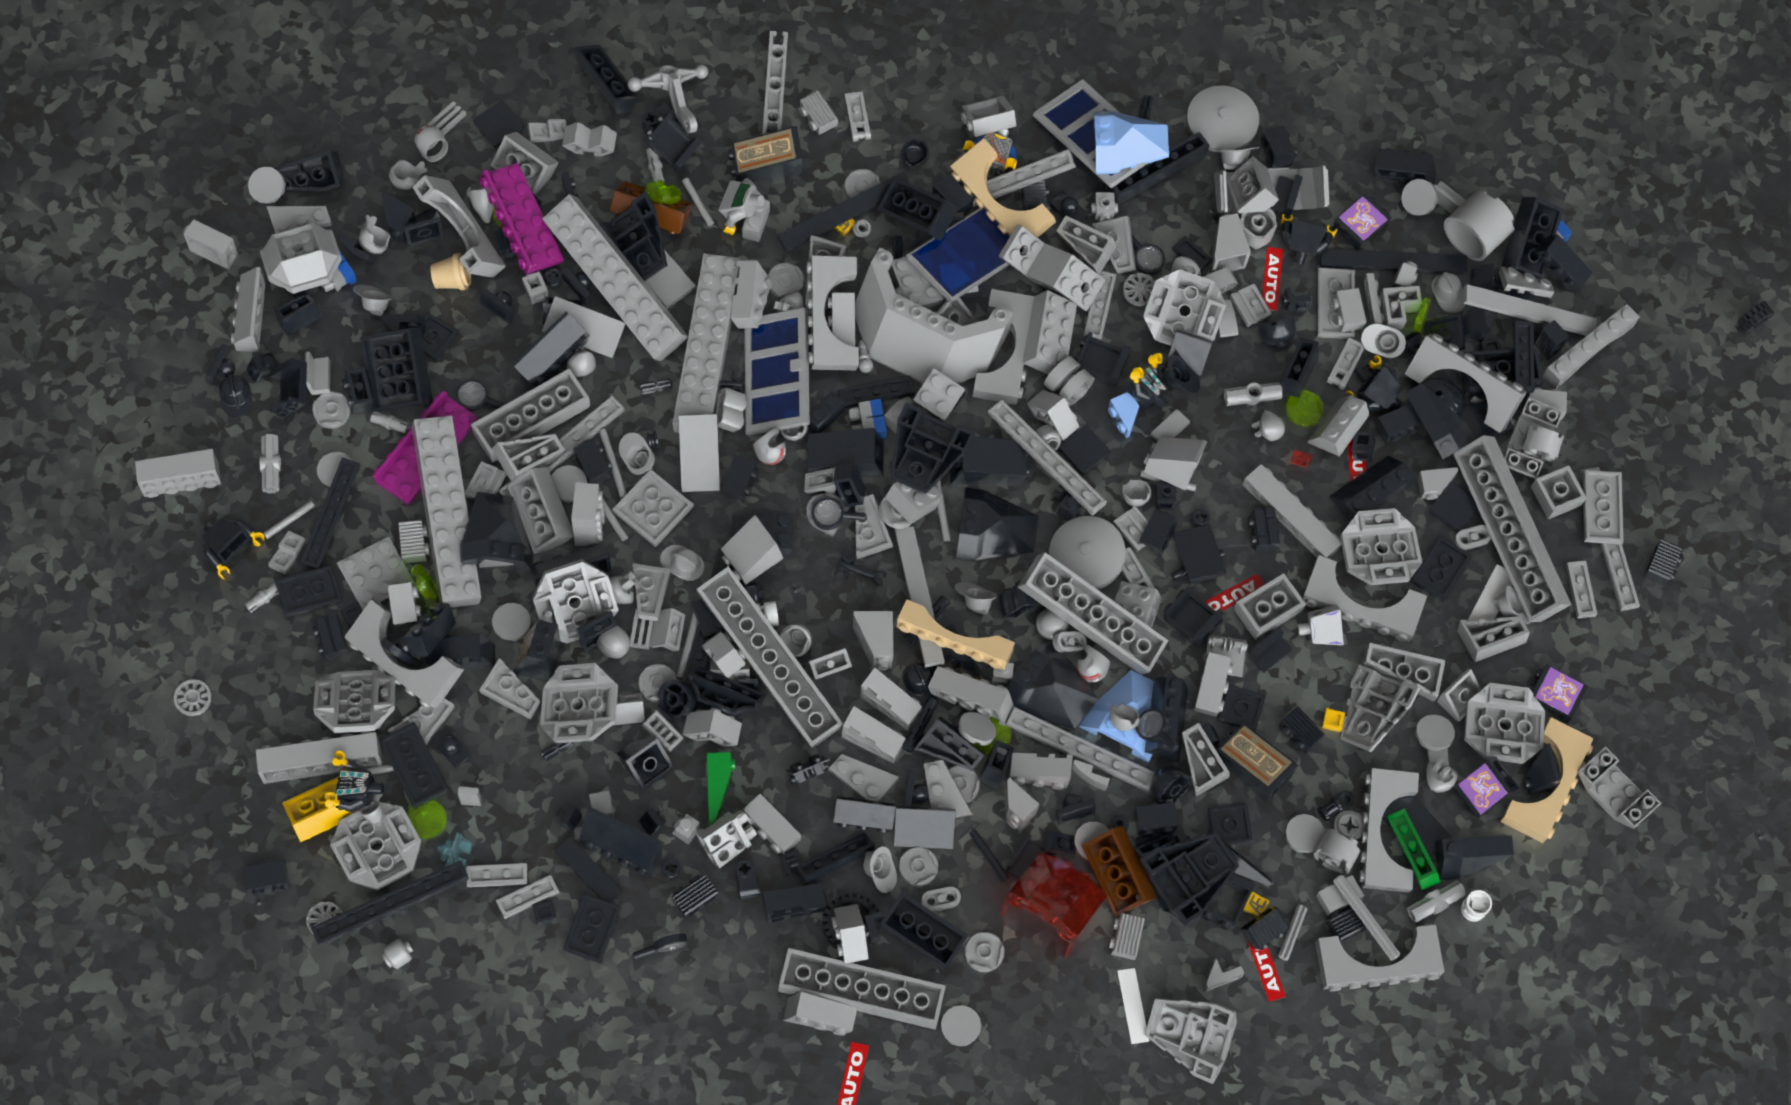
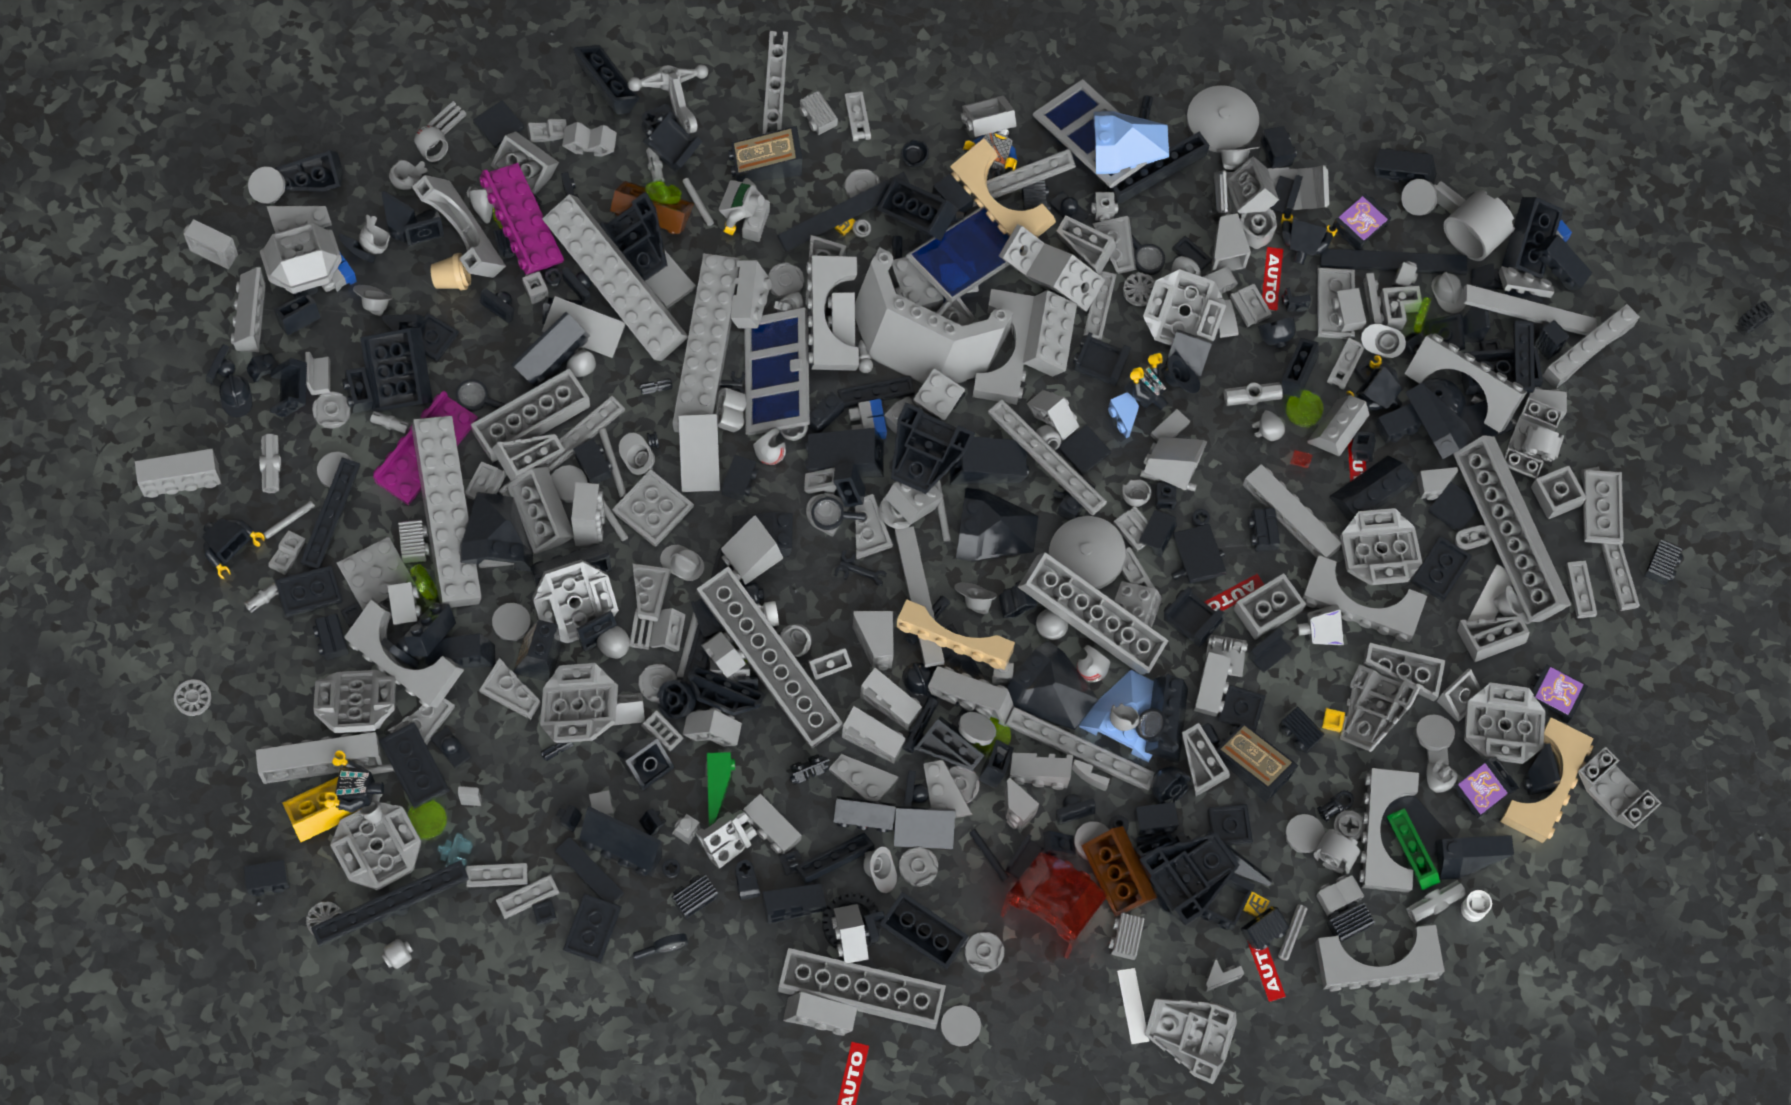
(623, 588): light grey piece -> none
(939, 896): light grey plate -> none
(1065, 377): light grey wheel -> none
(1069, 641): light grey plate -> none
(1366, 917): light grey axle -> none

